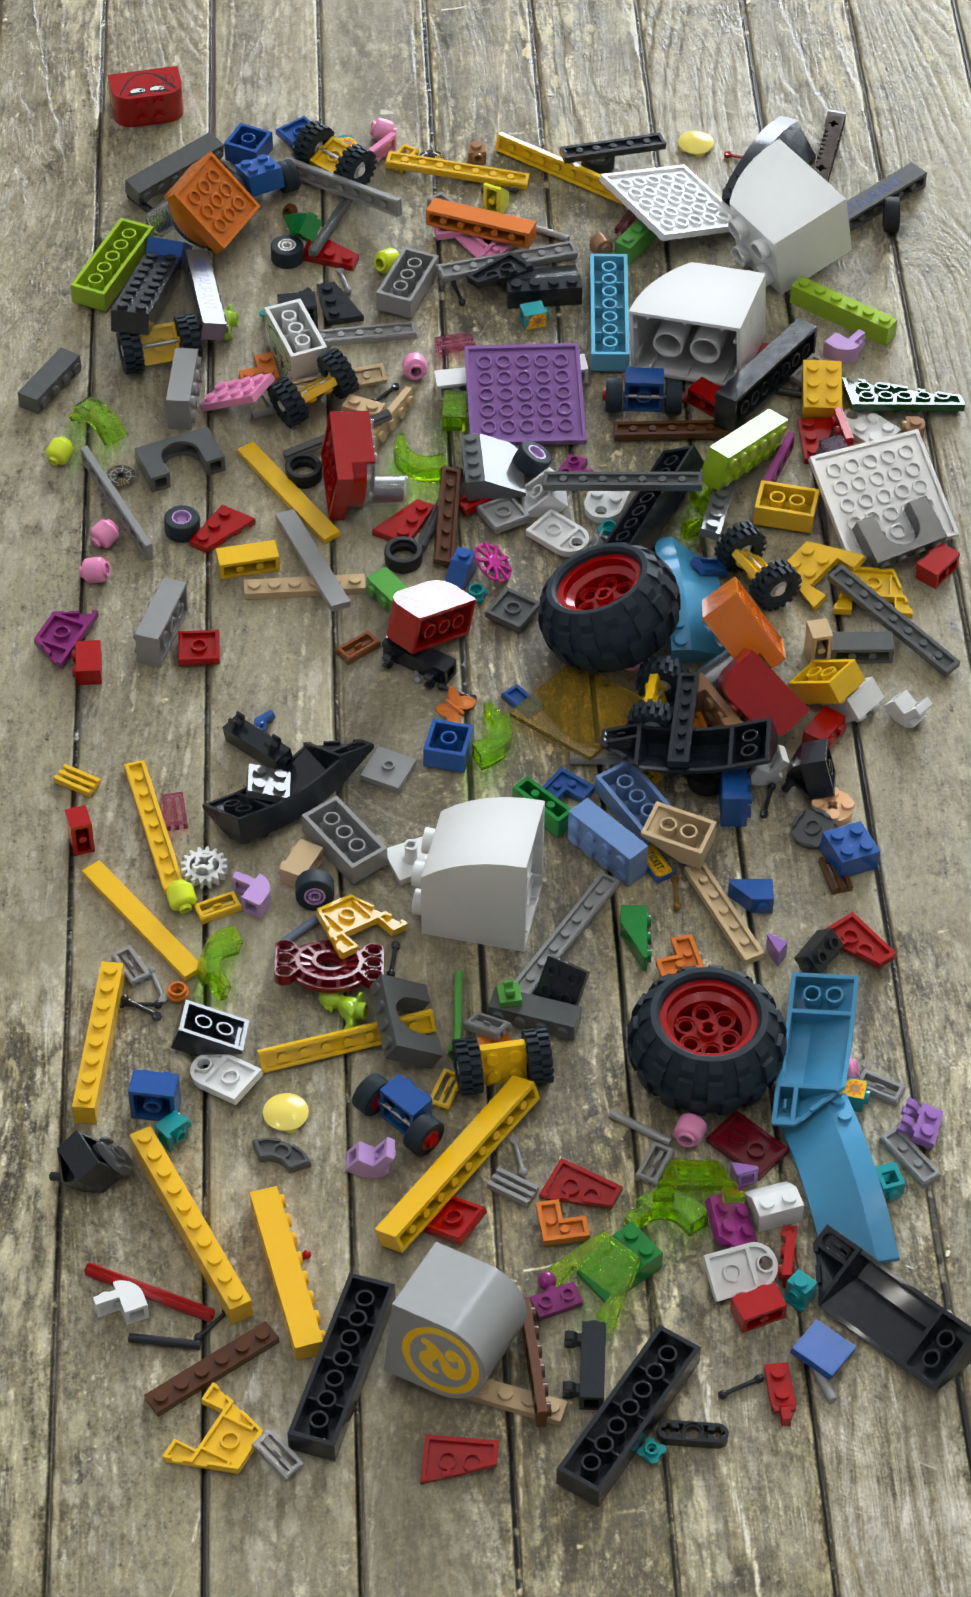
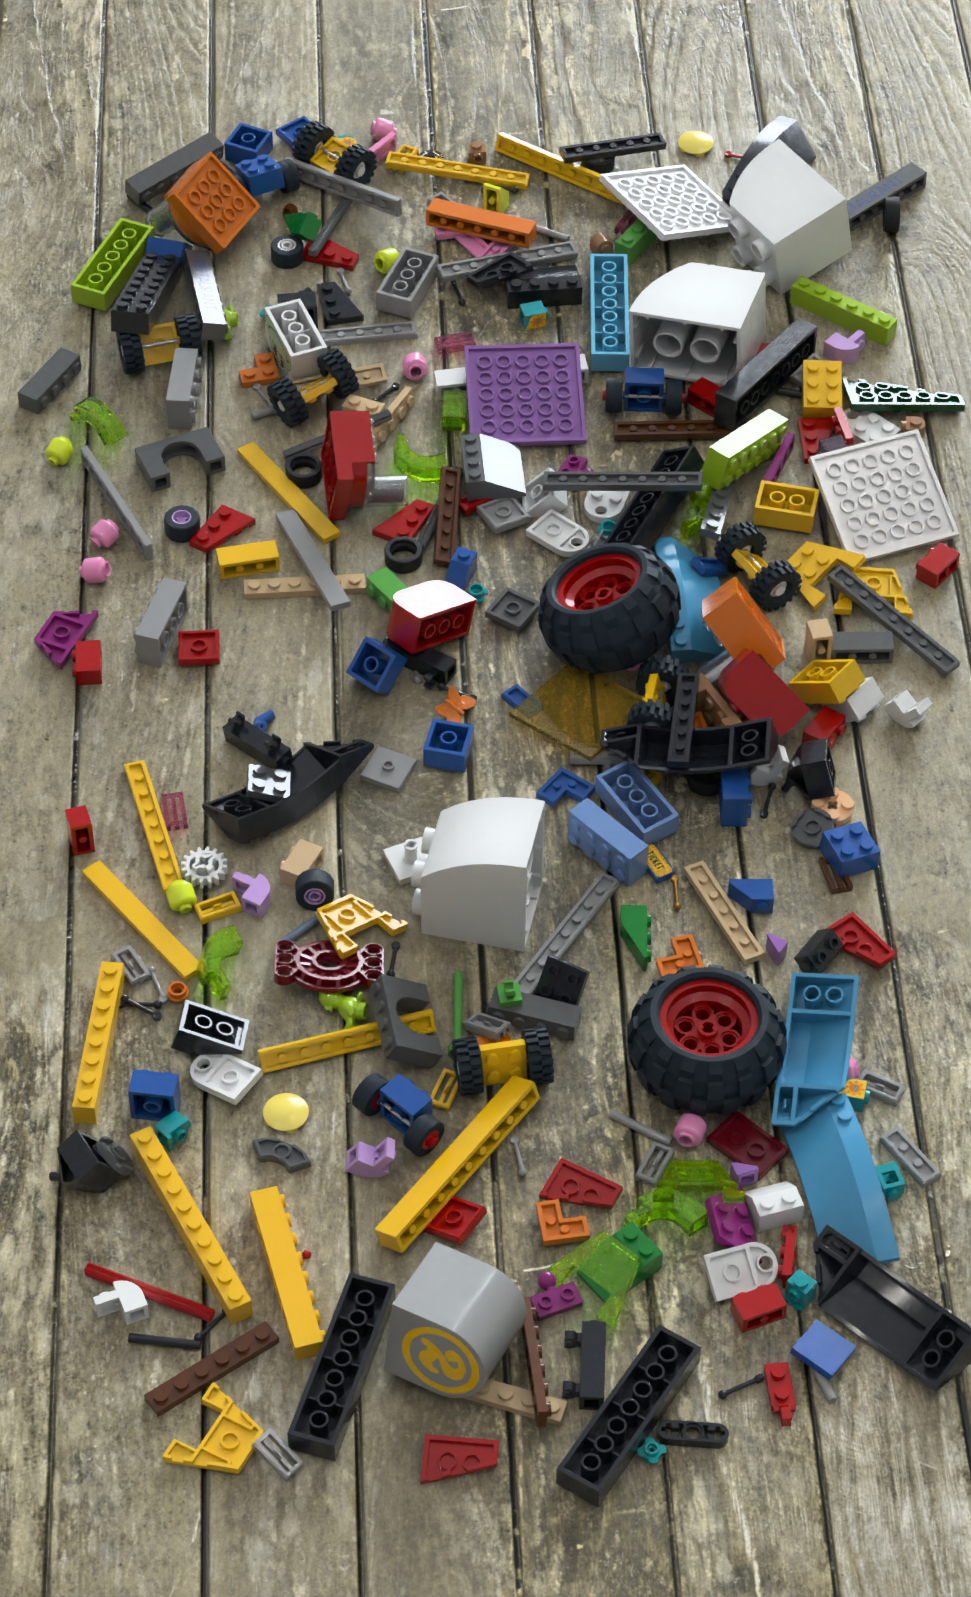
(79, 778): yellow tile -> none
(121, 475): clear smoke piece -> none
(146, 96): red brick -> none
(237, 392): bright pink plate -> none
(344, 839): light grey brick -> none
(360, 650): dark orange tile -> none
(376, 665): none -> blue brick
(492, 562): dark pink wheel -> none
(496, 746): clear neon green arch -> none
(515, 1184): light grey tile -> none
(532, 458): black wheel -> none
(556, 811): green brick -> none
(680, 833): tan slope -> none
(830, 142): dark brown gear -> none
(883, 552): arch -> none
(927, 1123): medium lavender plate -> none

